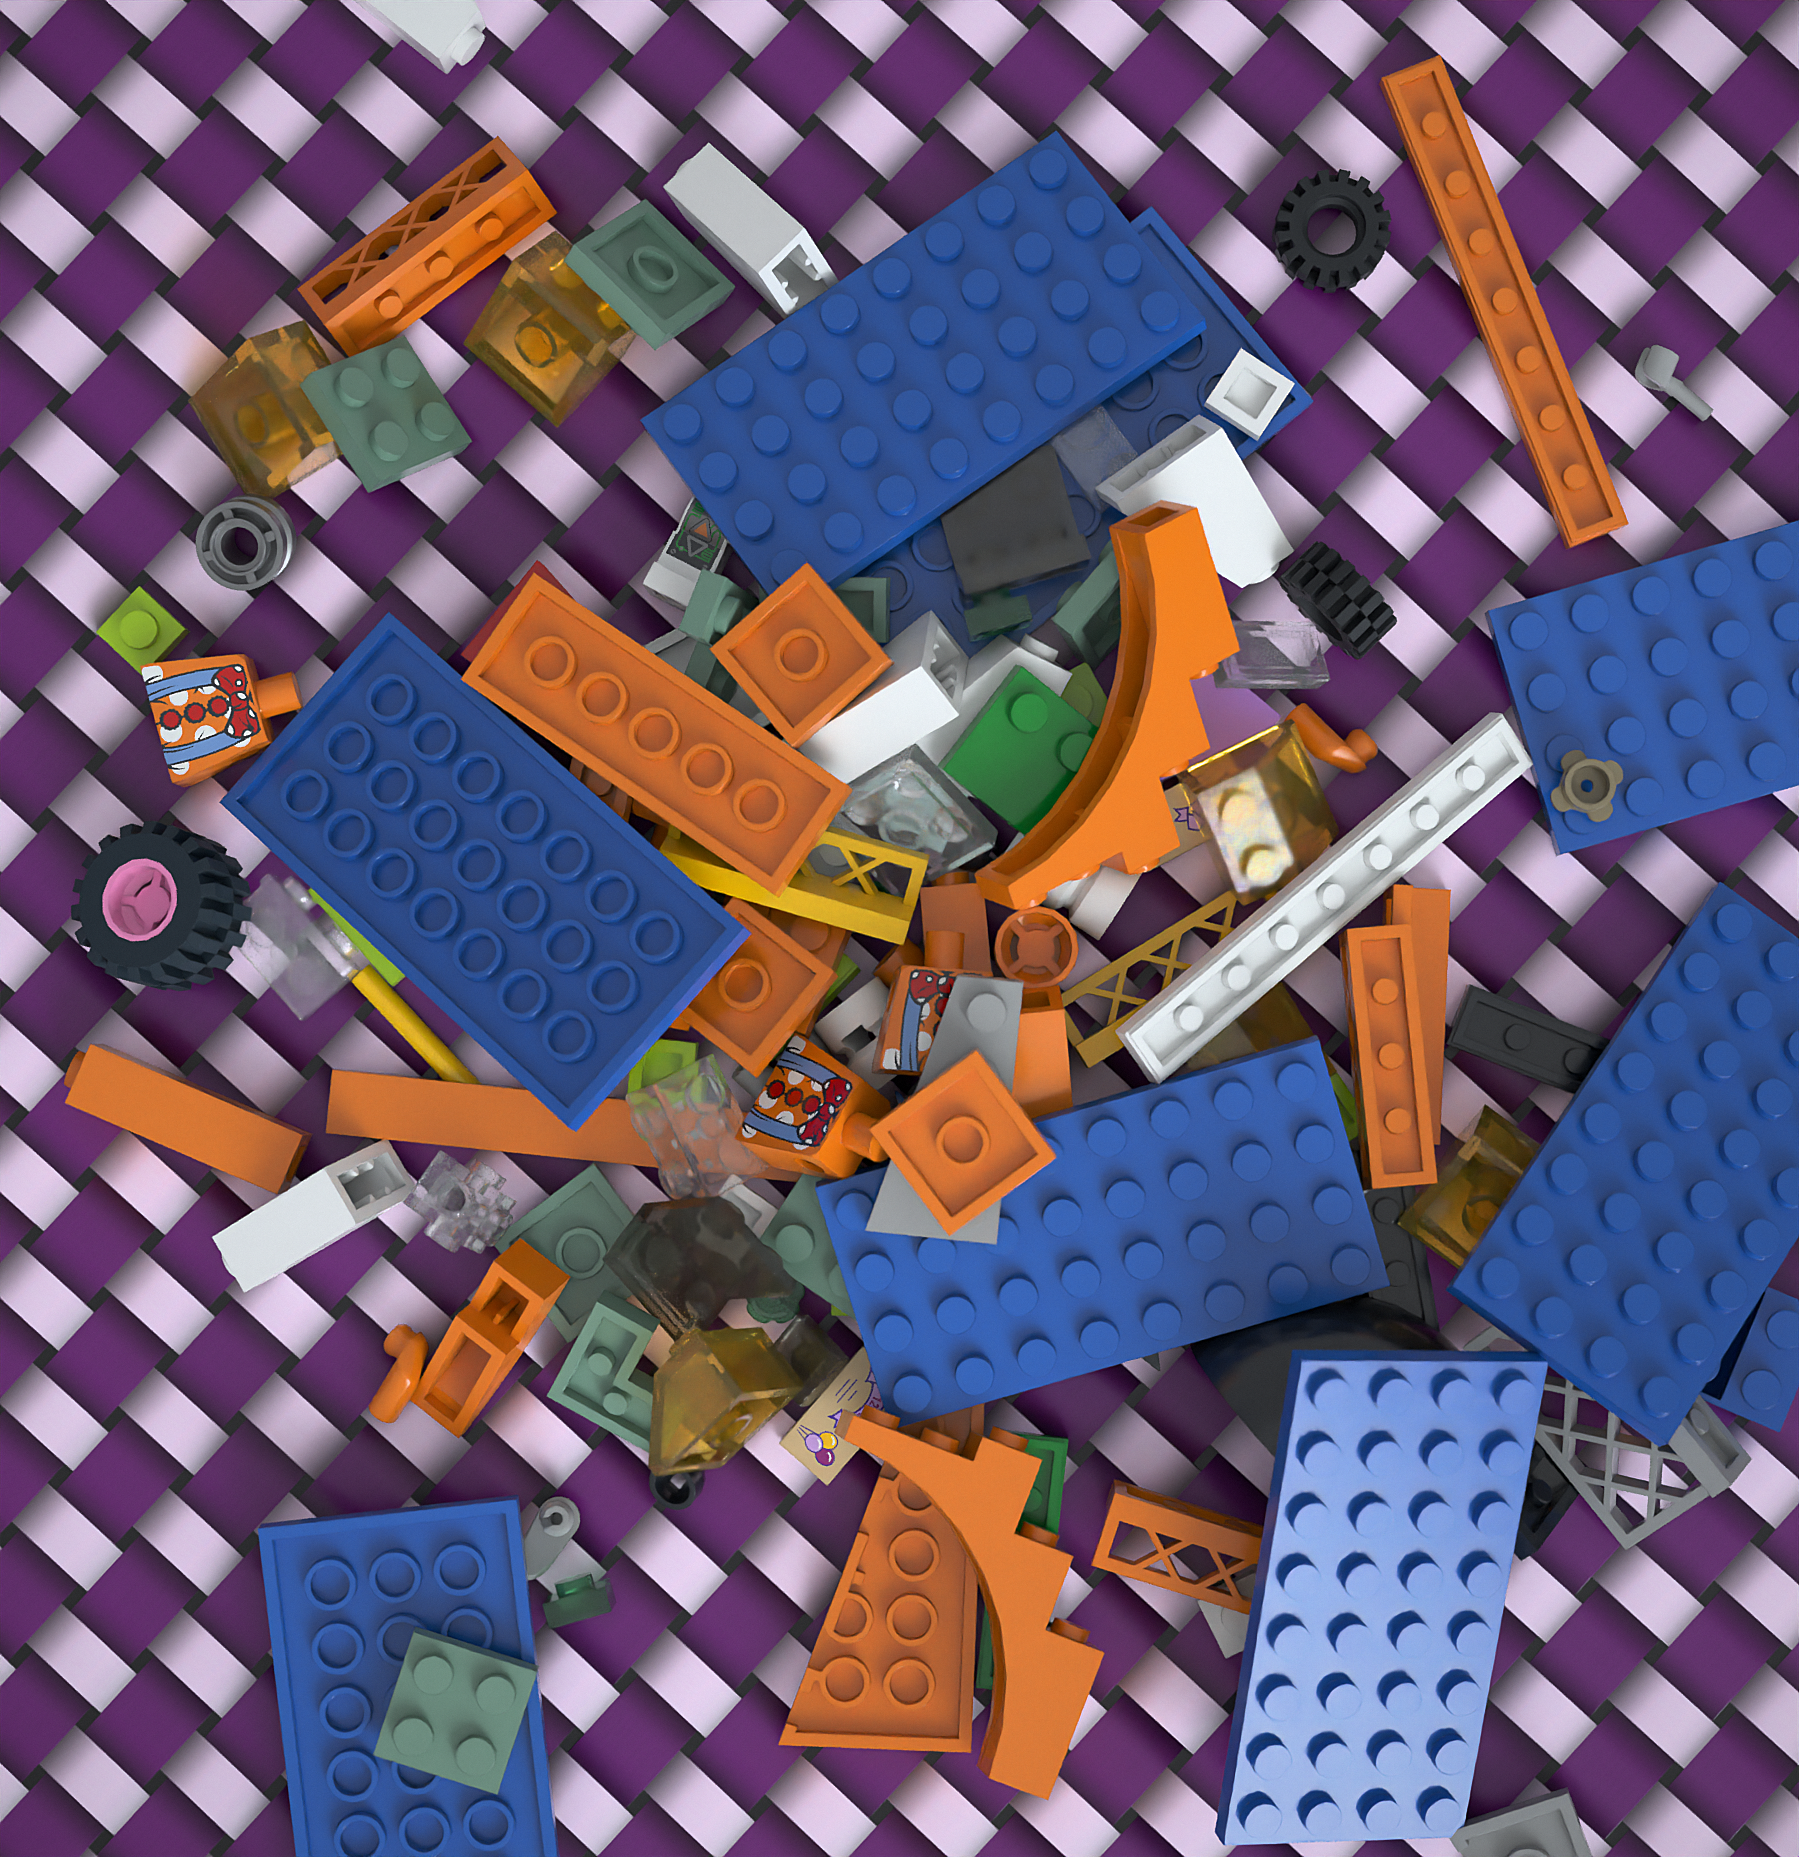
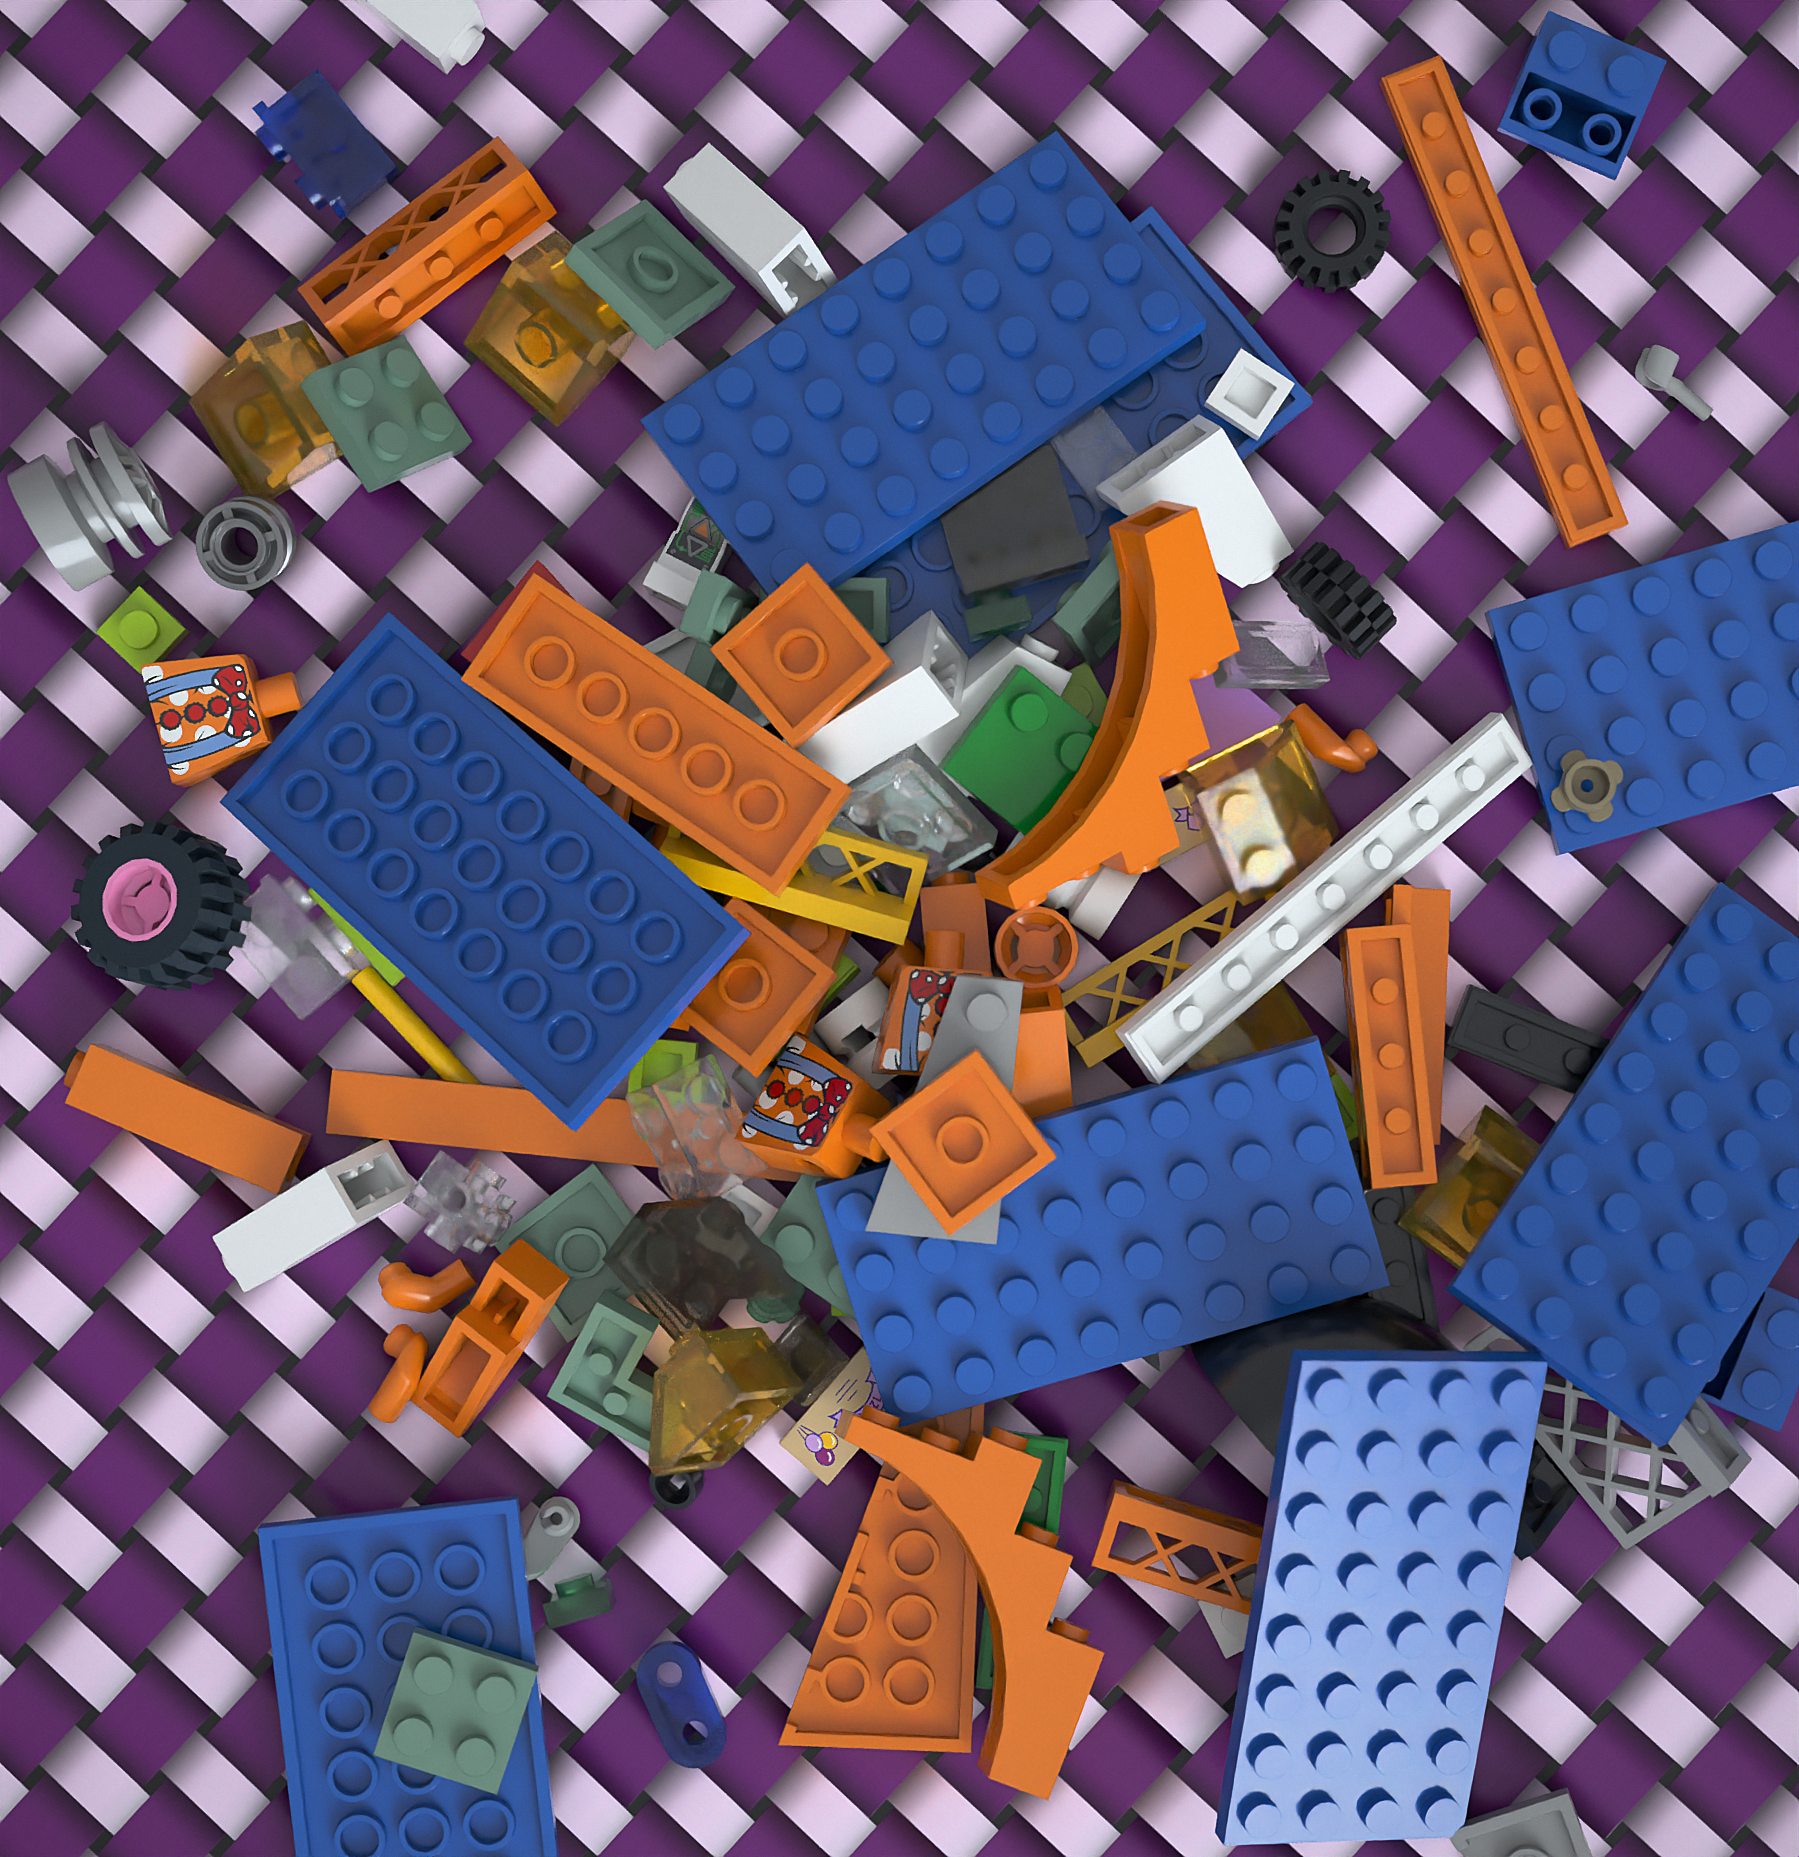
(90, 506): none -> light grey wheel
(327, 144): none -> clear blue bracket
(423, 1293): none -> orange arm
(680, 1703): none -> clear blue plate
(1580, 95): none -> blue slope

